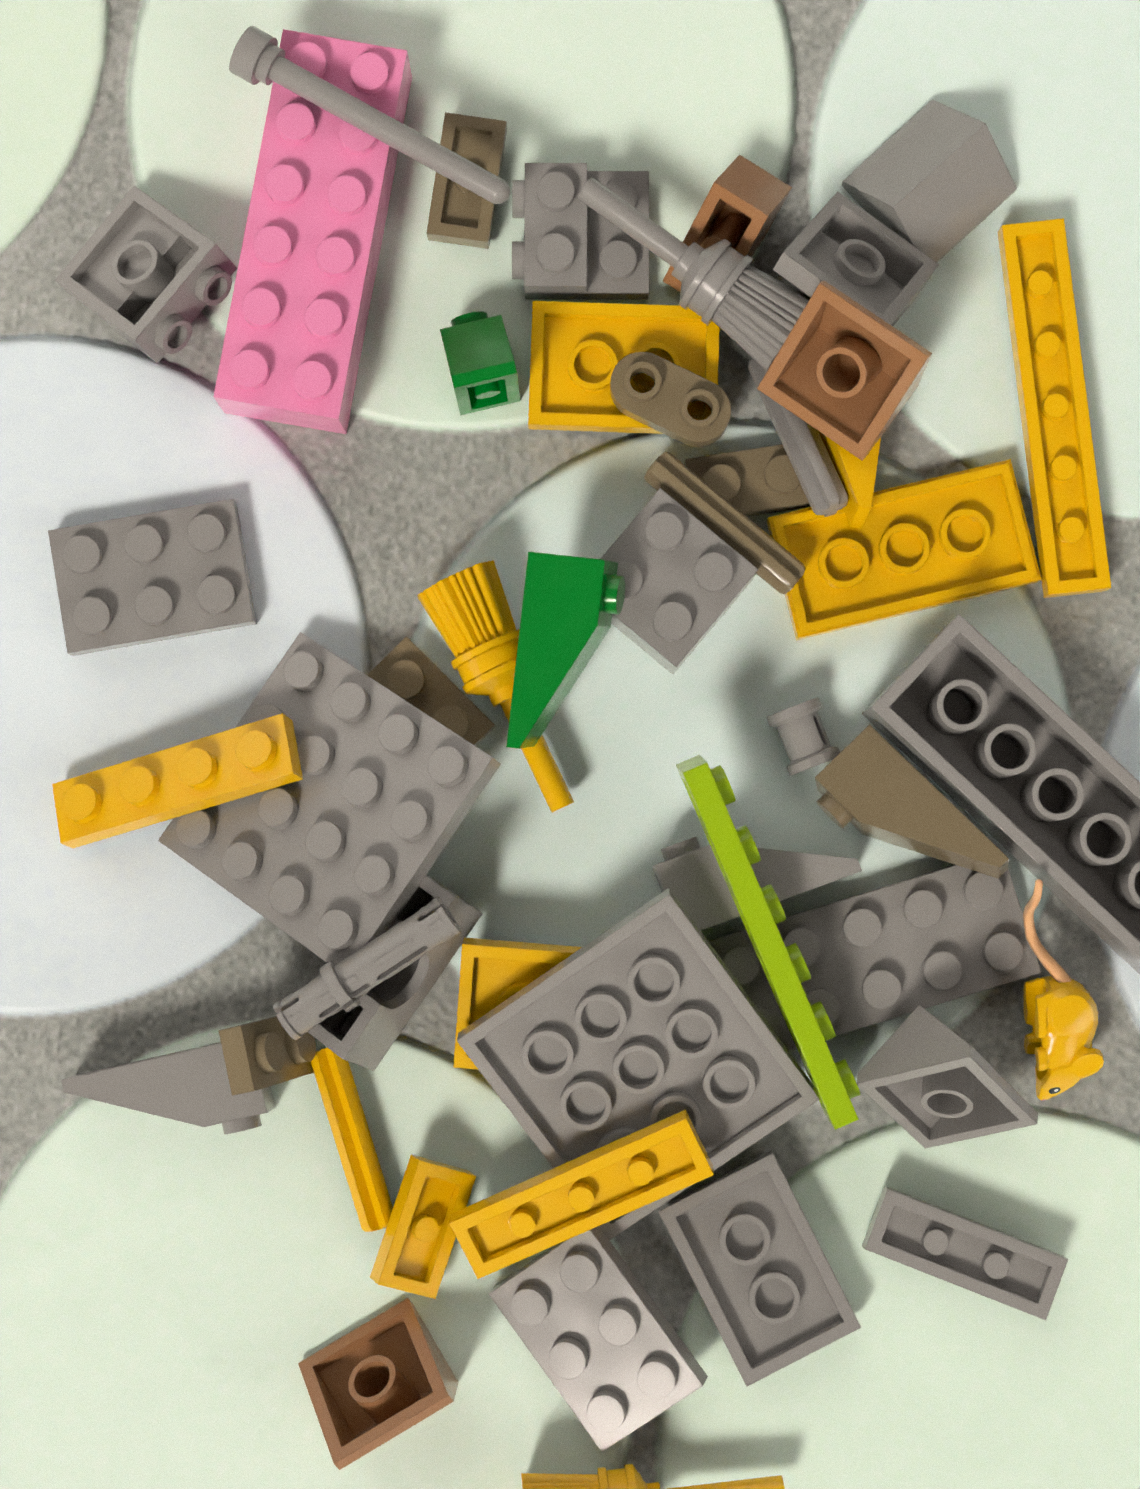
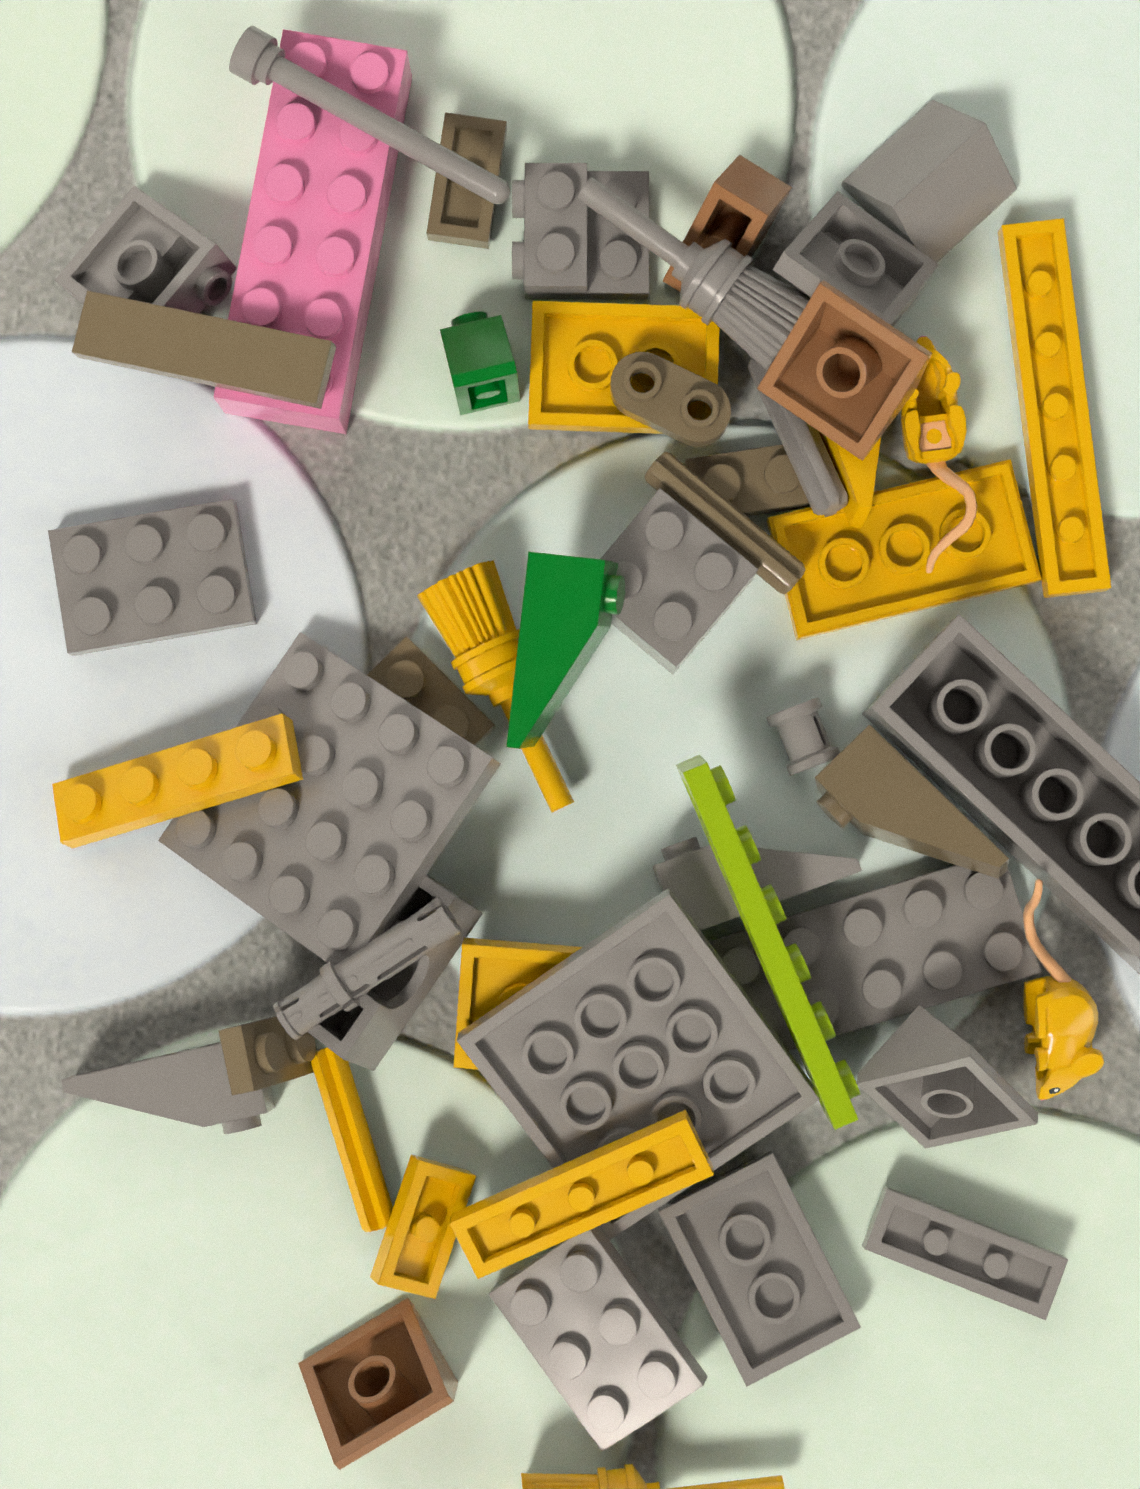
(204, 349): none -> dark tan tile
(936, 432): none -> yellow animal

